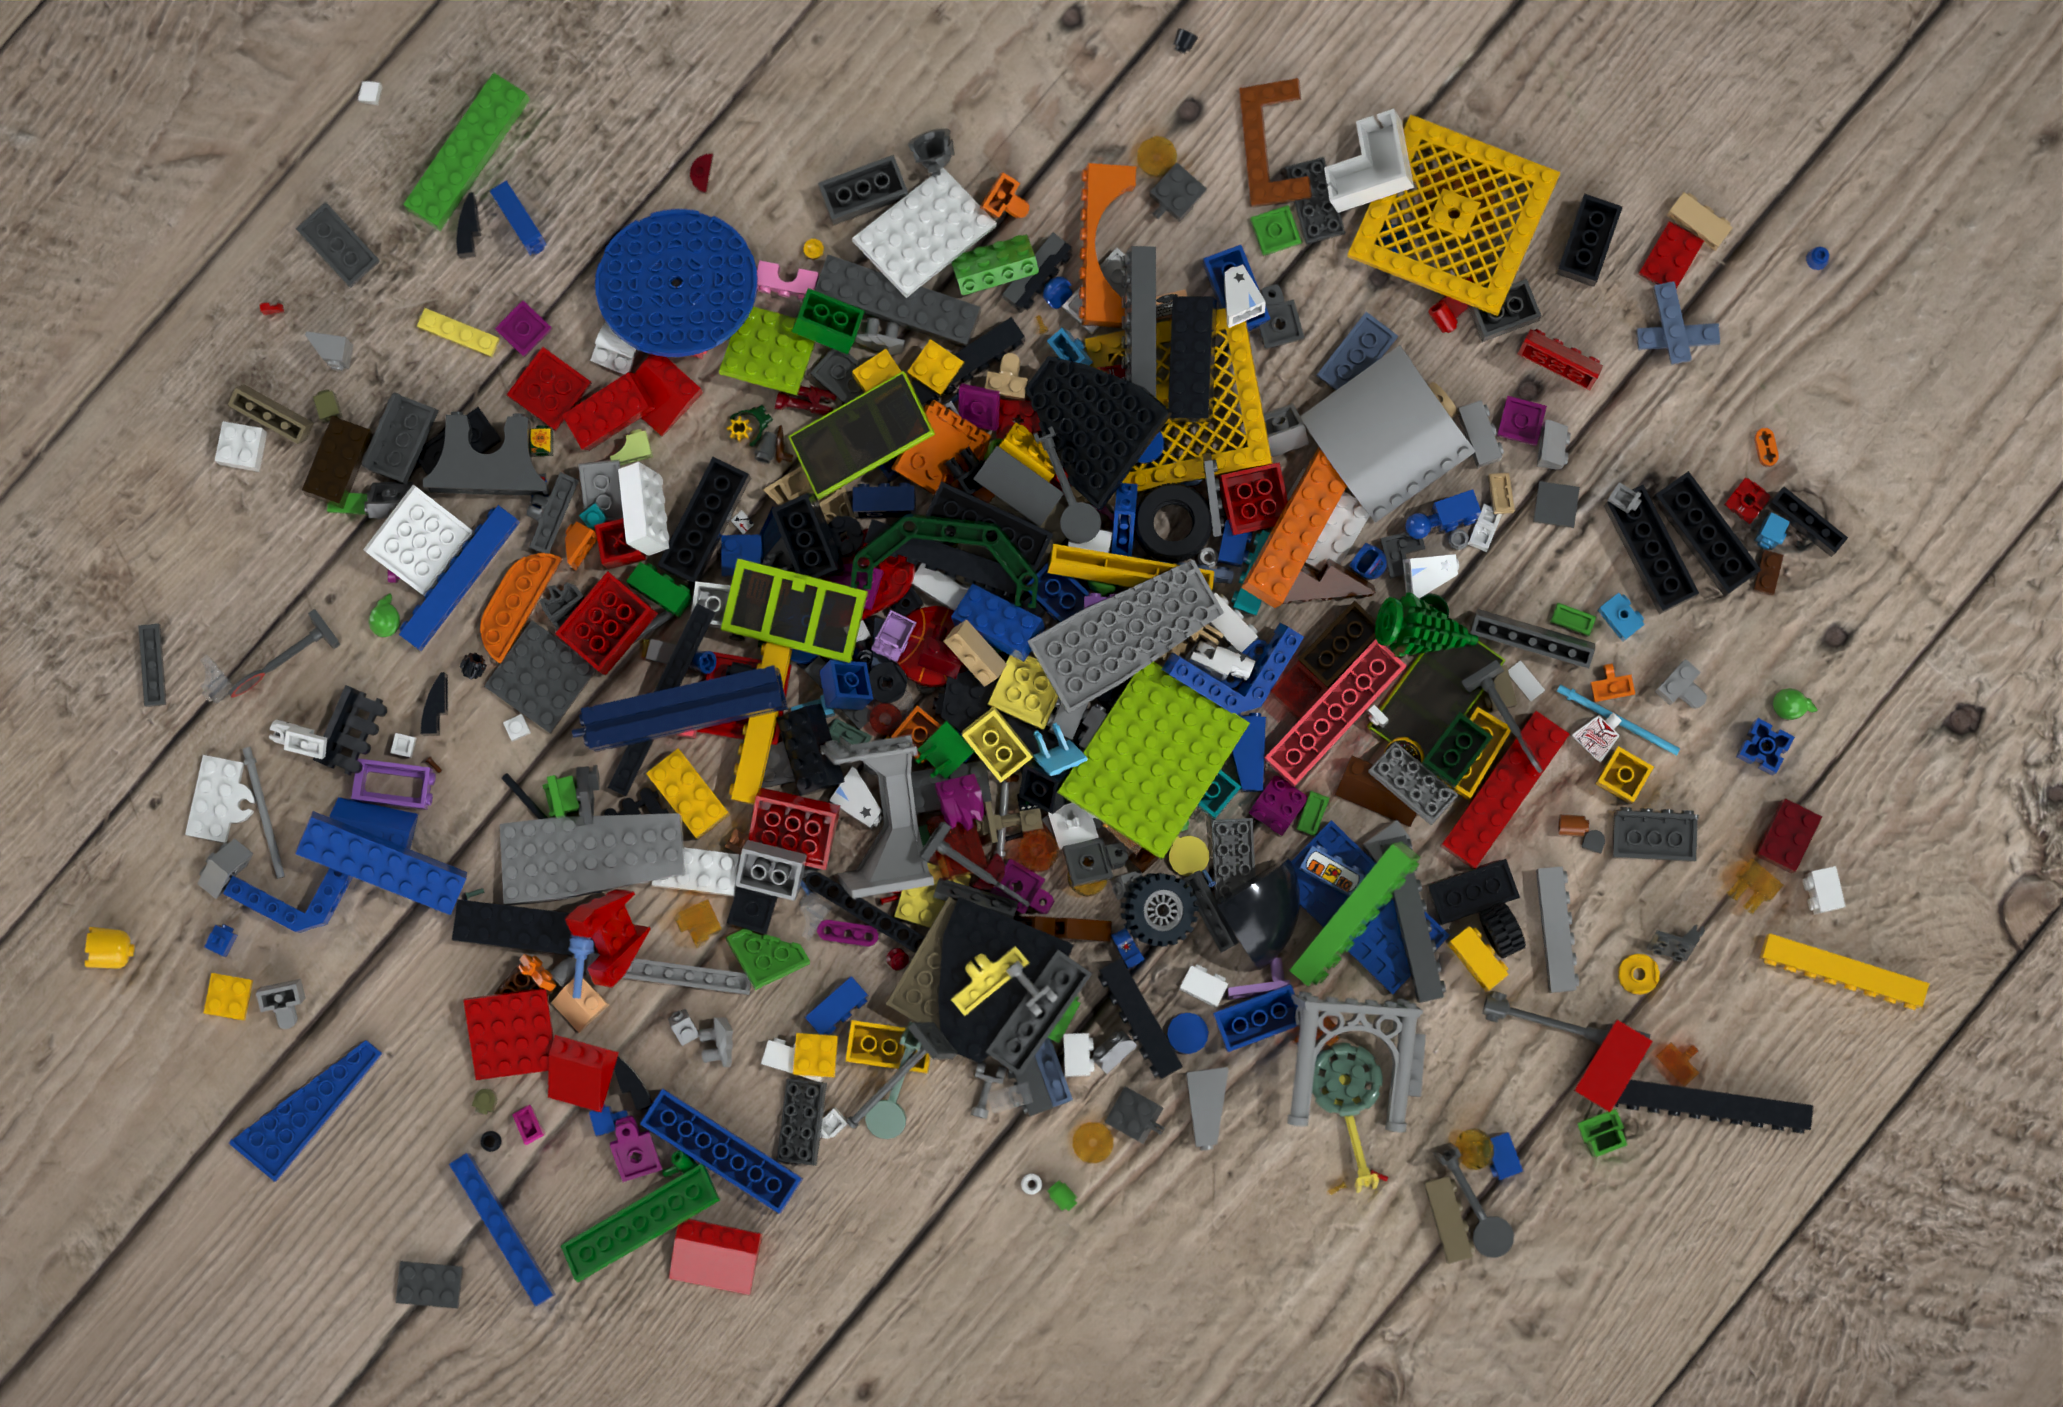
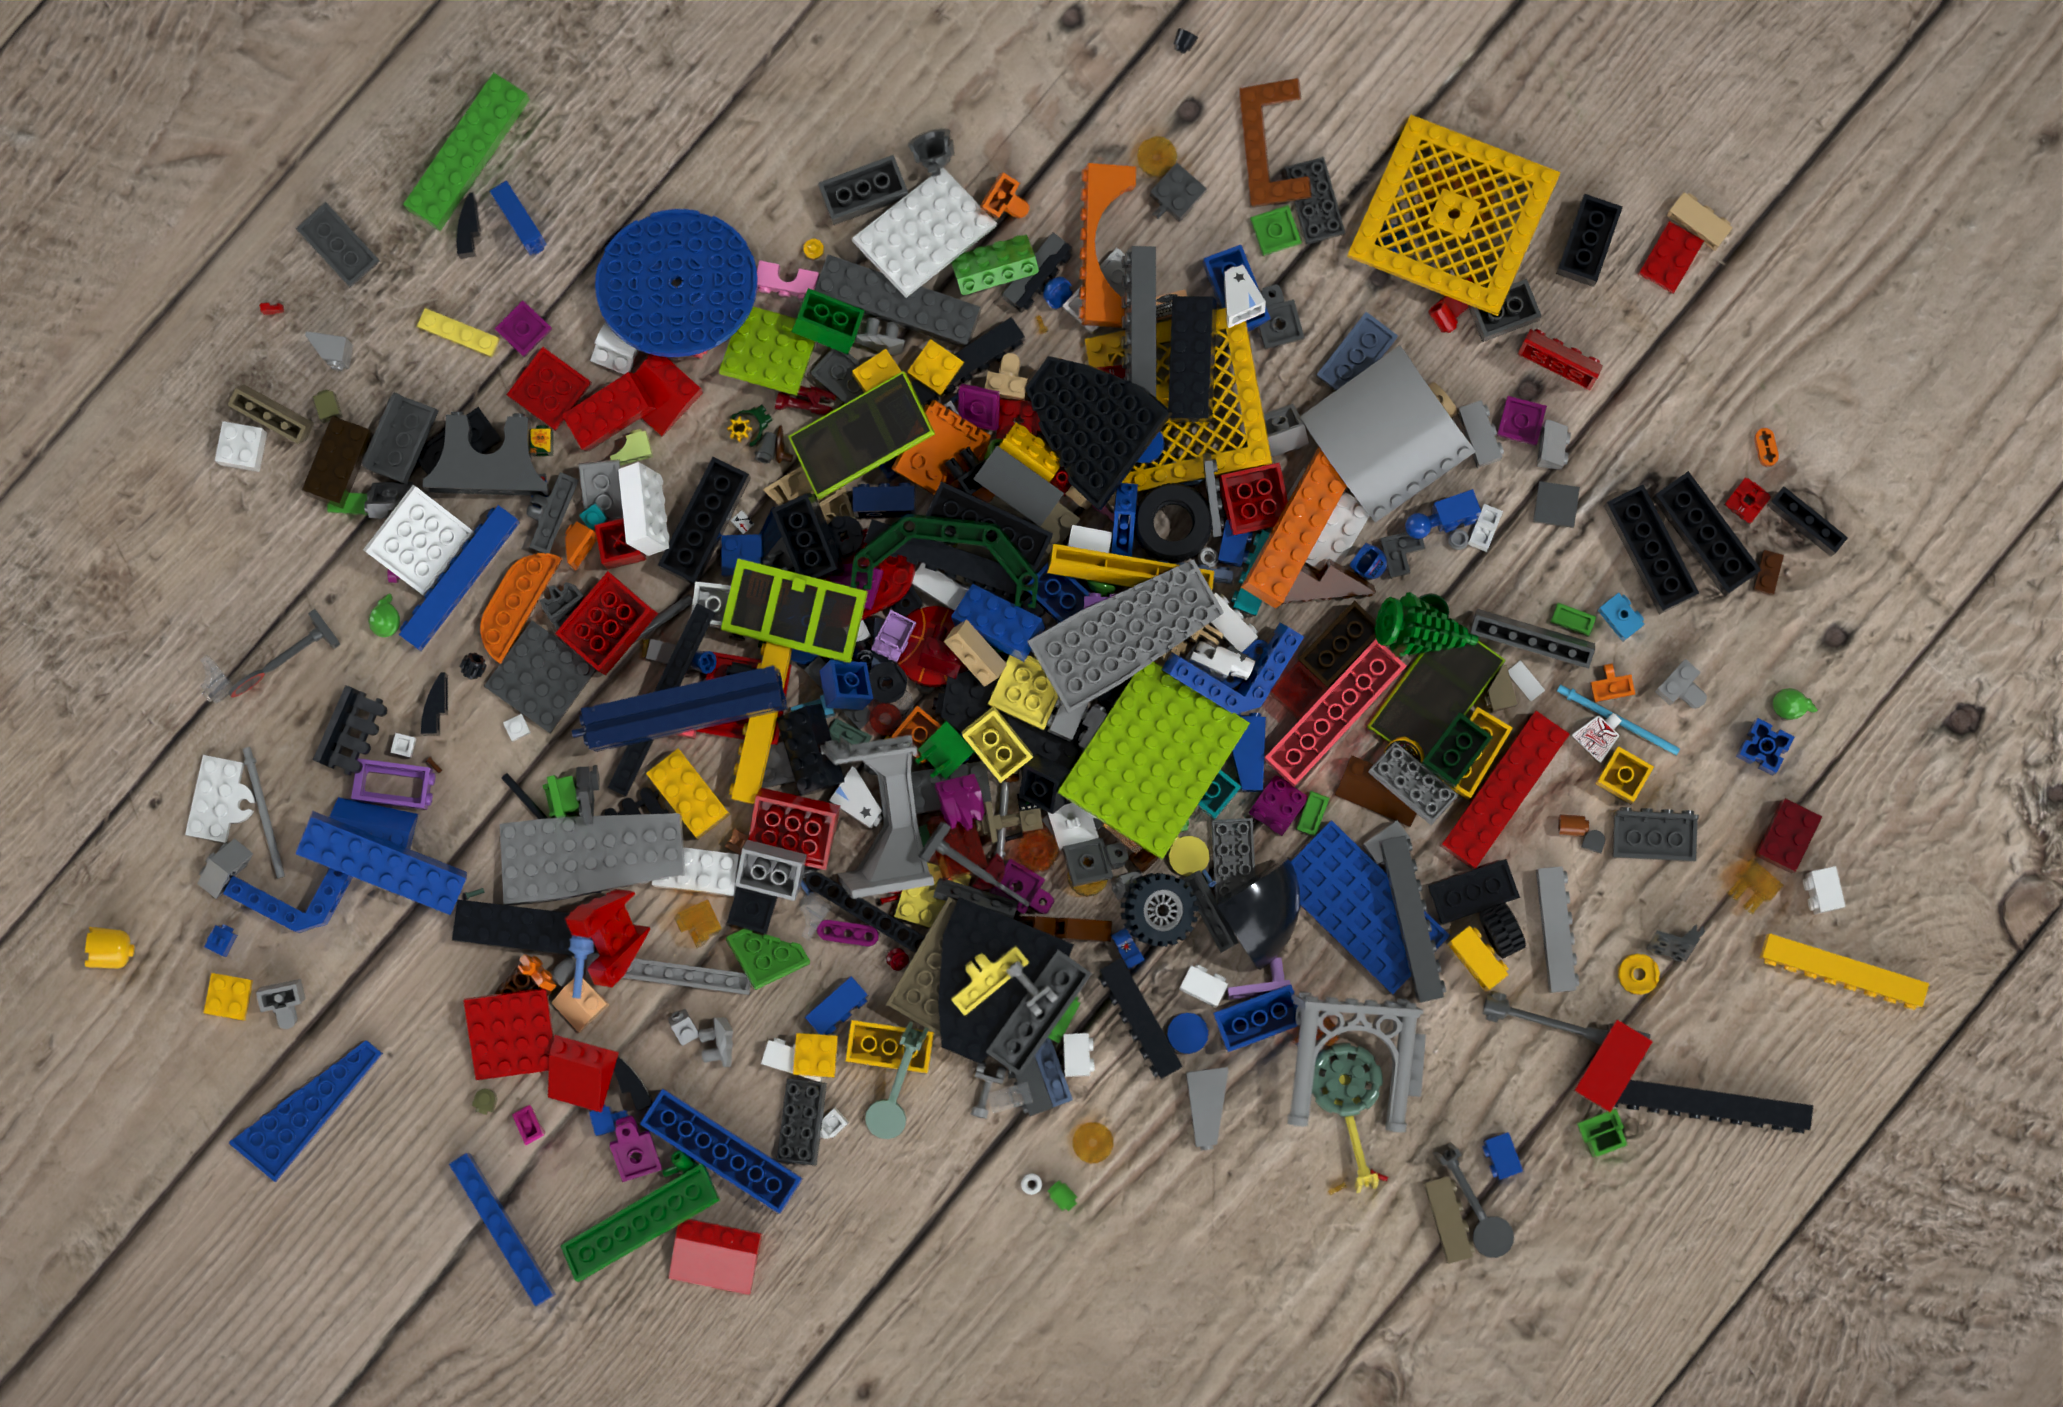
(152, 665): dark grey plate -> none
(298, 739): white plate -> none
(370, 92): white slope -> none
(429, 1284): dark grey plate -> none
(498, 1141): black piece -> none
(660, 589): green brick -> none
(700, 172): dark red plate -> none
(932, 1042): dark grey tile -> none
(1060, 757): medium azure plate -> none
(1068, 347): dark azure brick -> none
(1079, 520): dark grey piece -> none
(1113, 1051): flat silver slope -> none
(1135, 1115): dark grey plate -> none
(1332, 870): brick -> none
(1355, 914): bright green brick -> none
(1377, 717): white plate -> none
(1379, 170): white piece -> none
(1428, 573): white slope -> none
(1471, 1157): clear yellow plate -> none
(1484, 678): dark grey piece -> none
(1501, 493): tan plate -> none
(1625, 498): light grey bracket -> none
(1672, 323): sand blue plate -> none
(1678, 1063): clear orange plate -> none
(1696, 334): sand blue plate -> none
(1772, 531): dark azure brick -> none
(1817, 258): blue hat -> none

